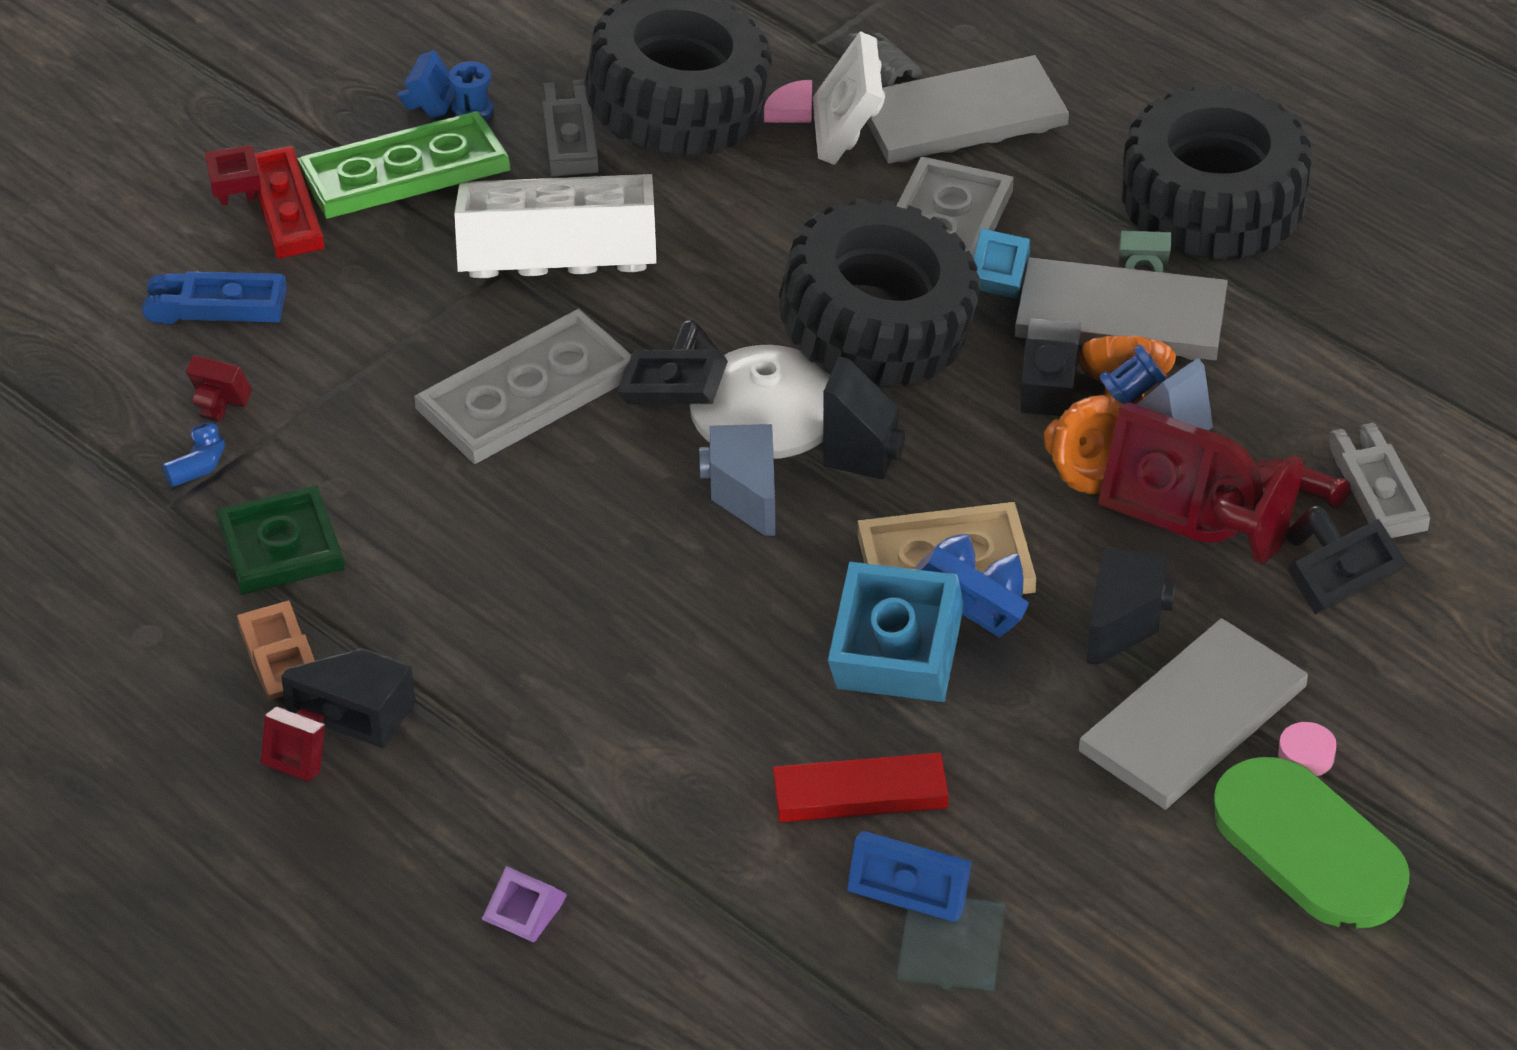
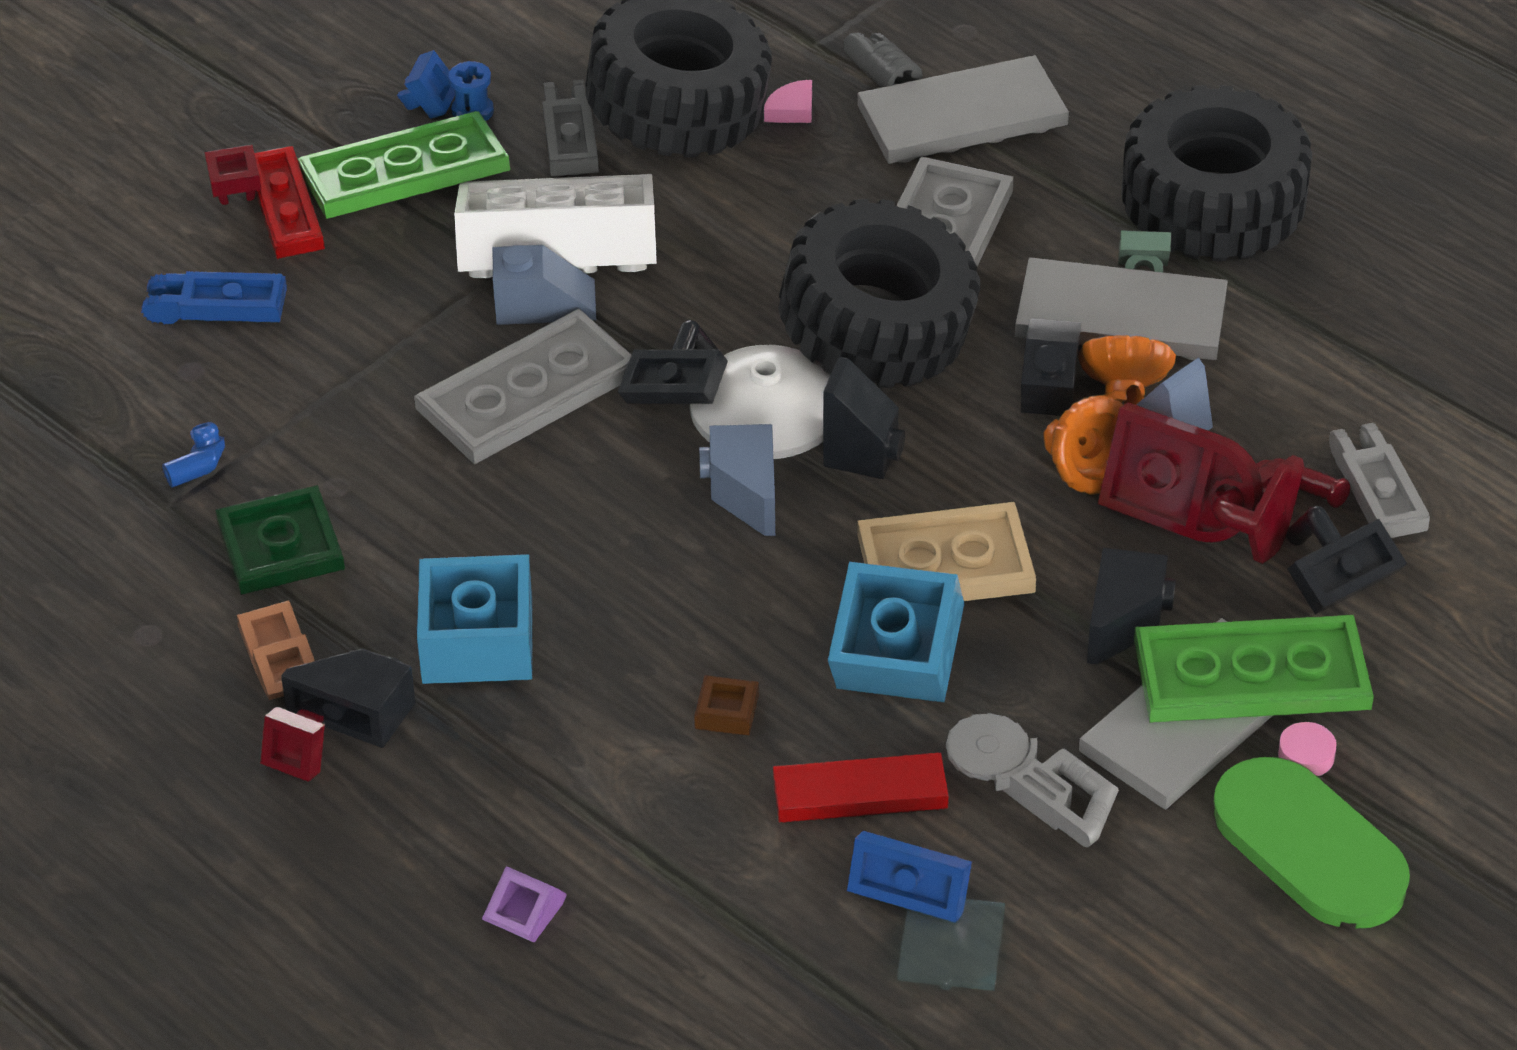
(216, 386): dark red tile -> none
(475, 619): none -> dark azure brick
(538, 286): none -> sand blue slope
(726, 705): none -> reddish brown tile
(848, 98): white plate -> none
(989, 597): blue tile -> none
(1000, 751): none -> light grey piece
(1001, 262): dark azure brick -> none
(1133, 377): blue bush -> none
(1252, 668): none -> bright green tile

